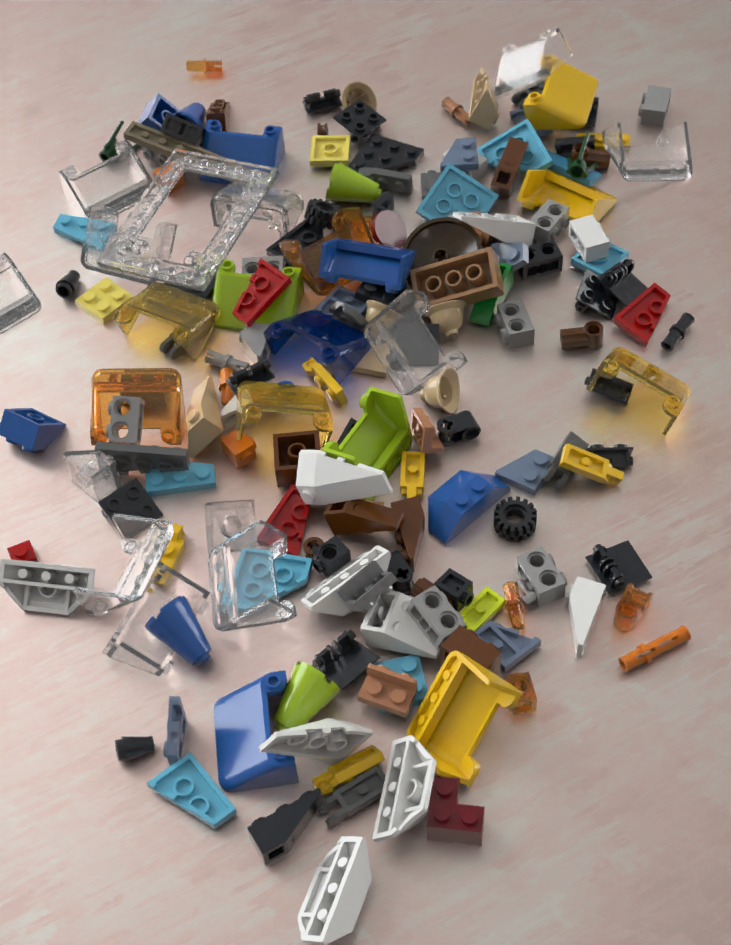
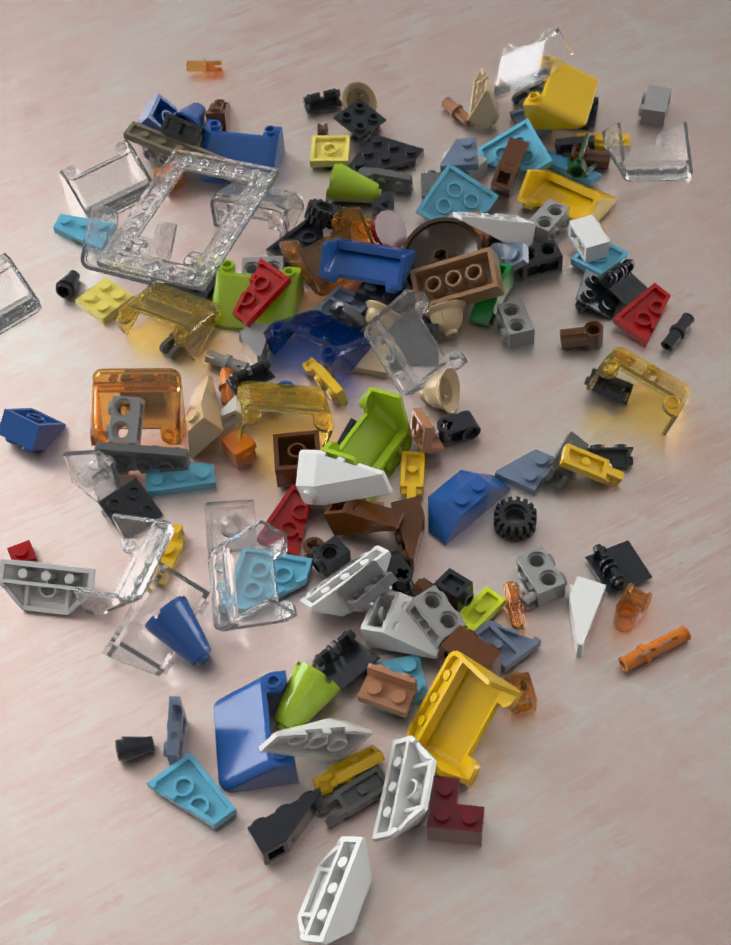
(110, 149): dark green plant -> none

